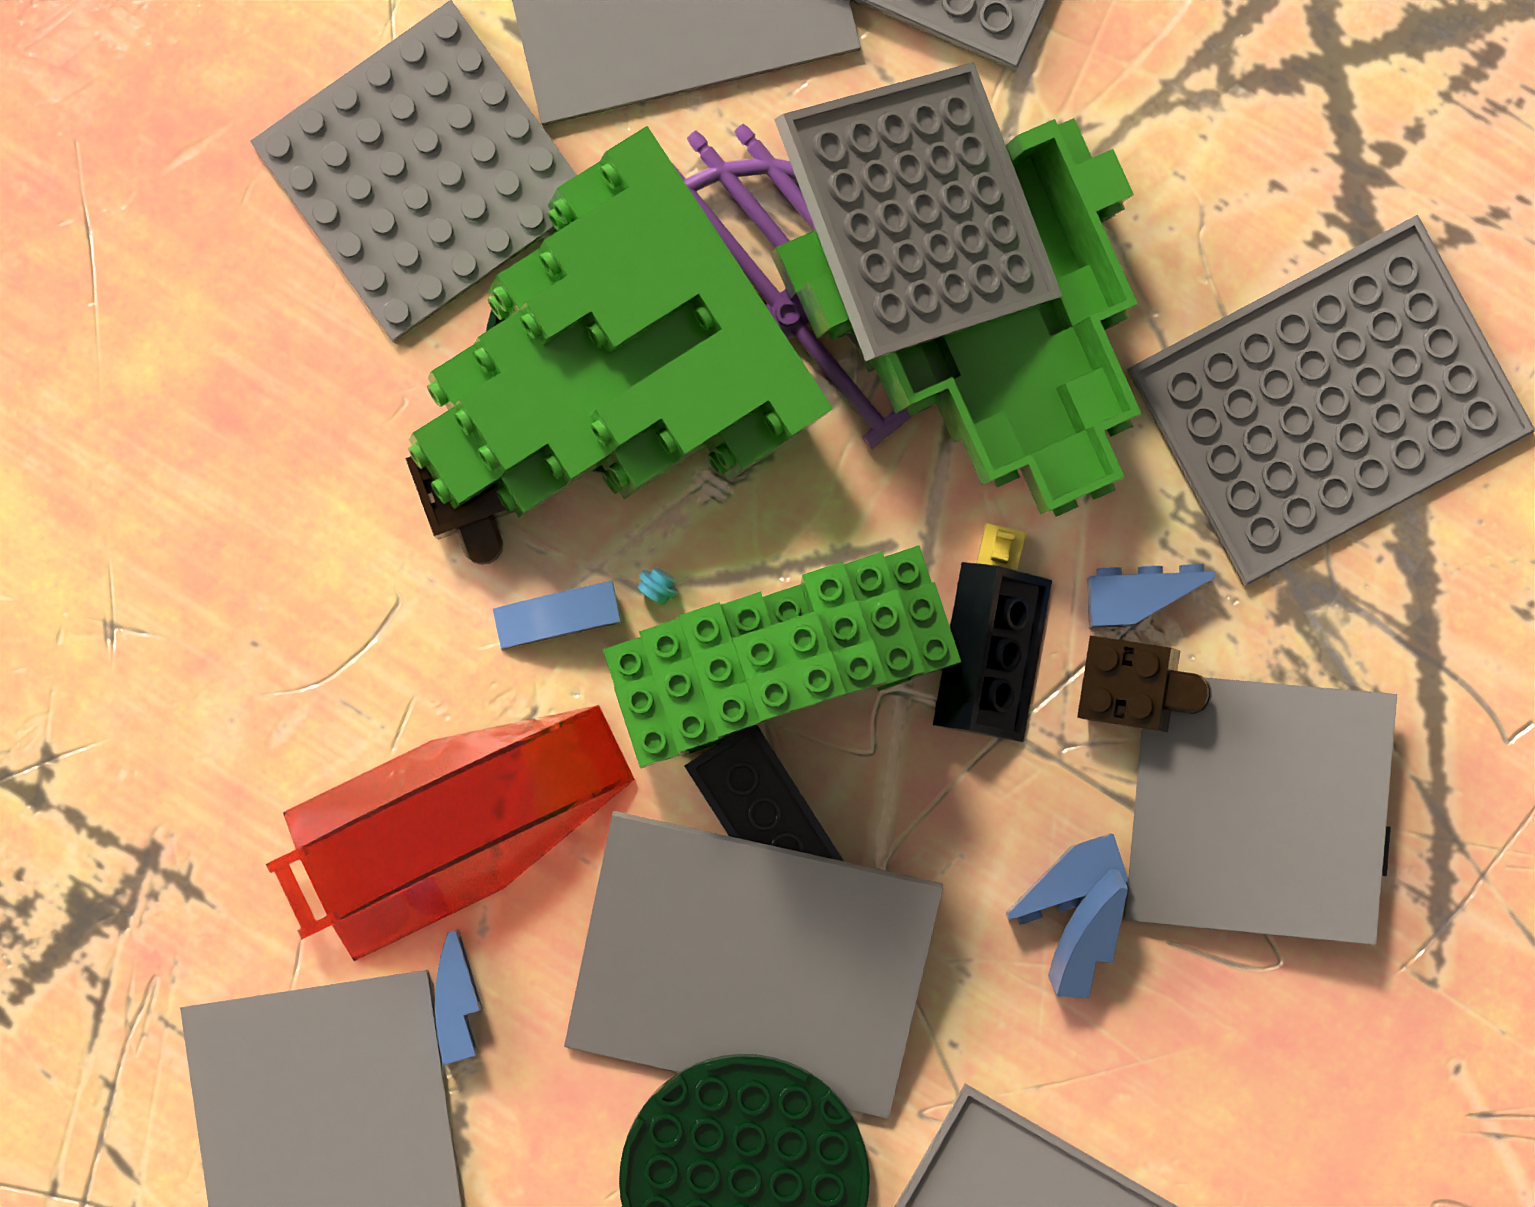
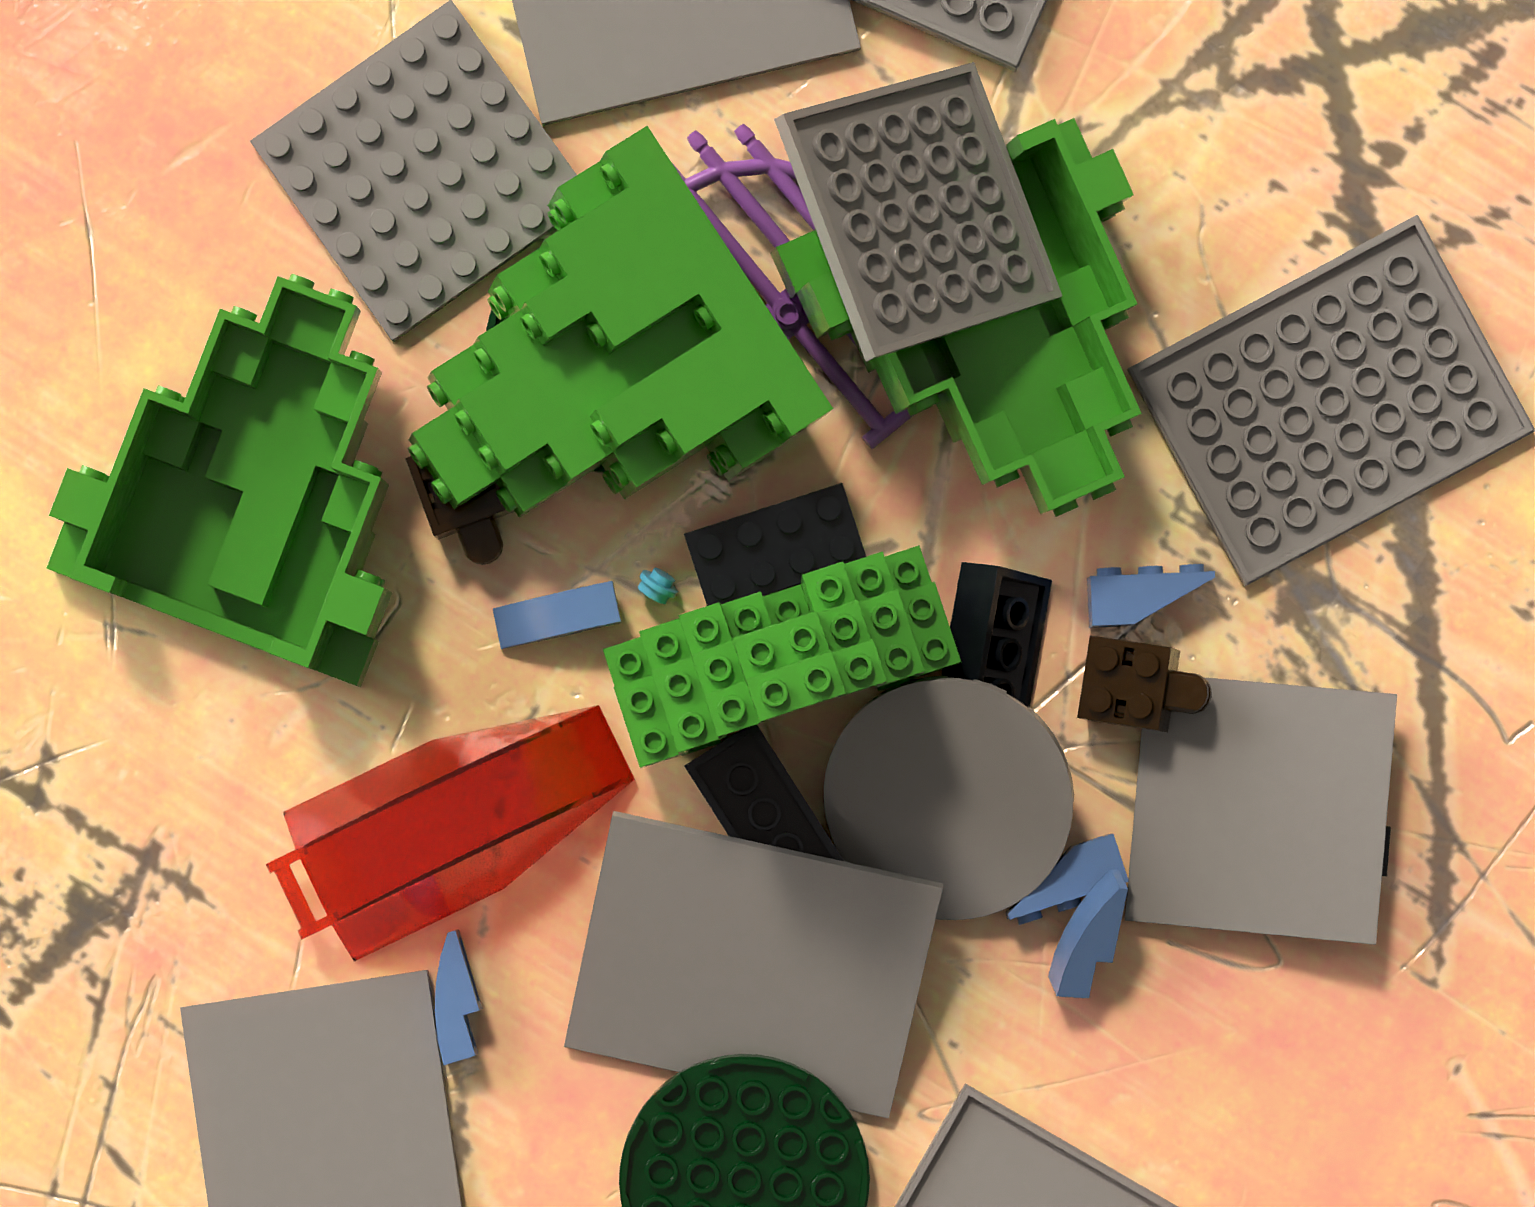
(247, 491): none -> bright green panel
(774, 545): none -> black brick
(951, 791): none -> light grey tile
(1001, 546): light yellow tile -> none

